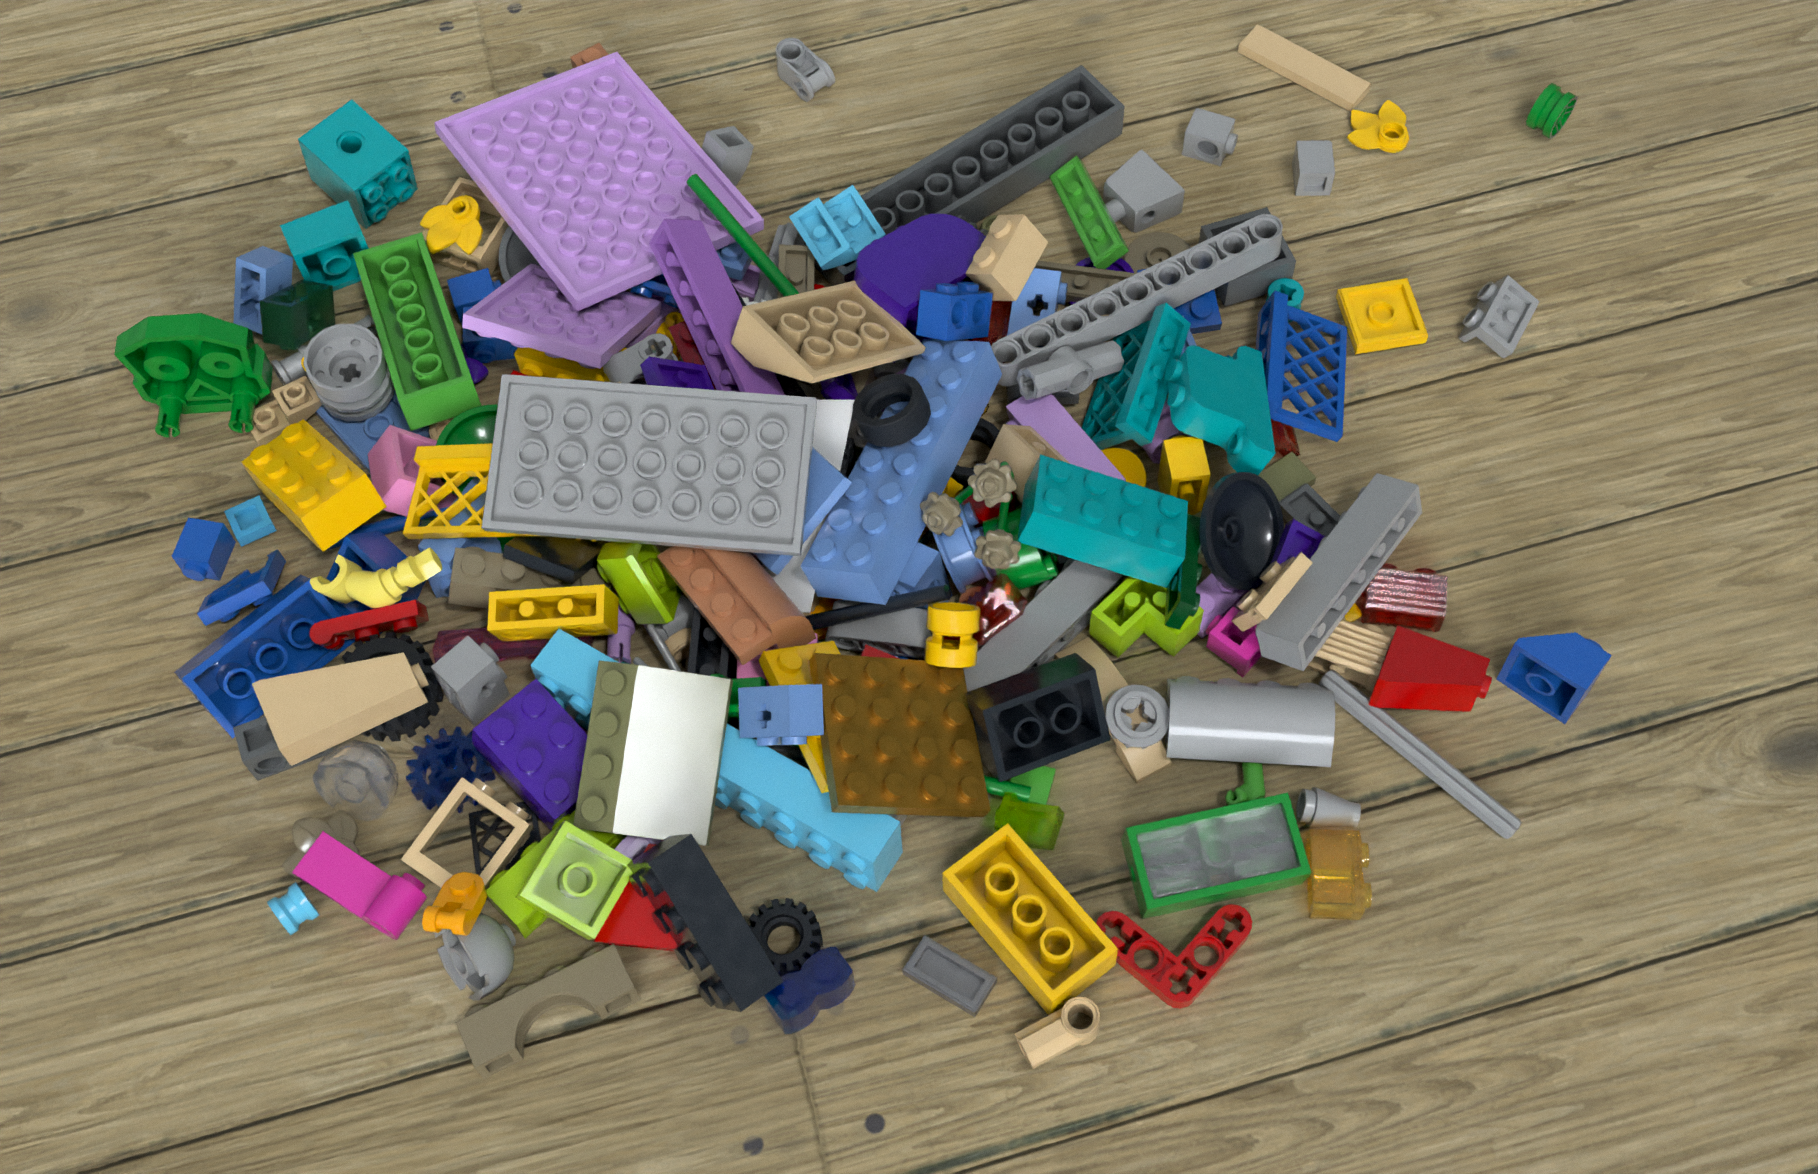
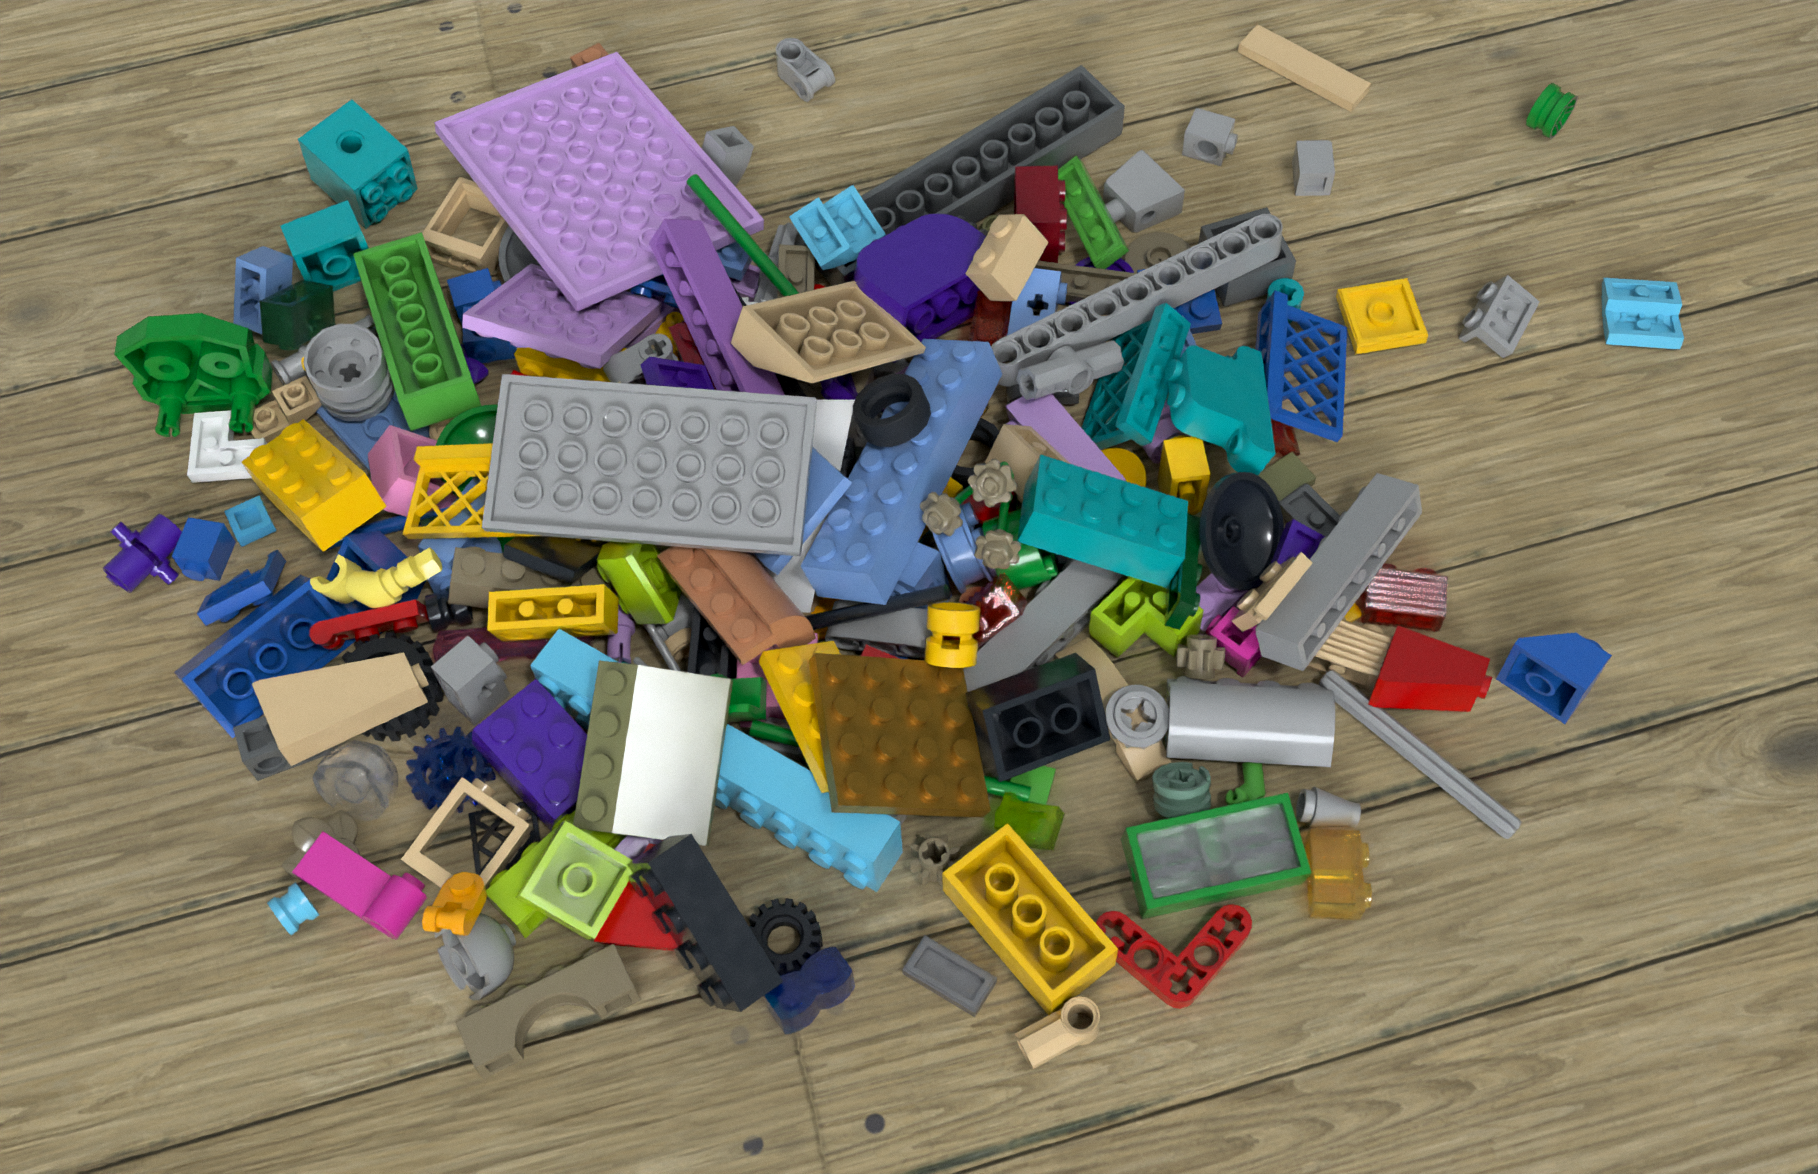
(143, 553): none -> dark purple pin
(214, 452): none -> white plate
(441, 615): none -> black wheel
(449, 226): yellow plate -> none
(781, 713): medium blue brick -> none
(924, 864): none -> dark tan gear
(954, 312): blue brick -> none
(1039, 198): none -> dark red brick
(1181, 789): none -> sand green wheel
(1200, 656): none -> dark tan gear
(1380, 131): yellow plate -> none
(1641, 313): none -> medium azure slope

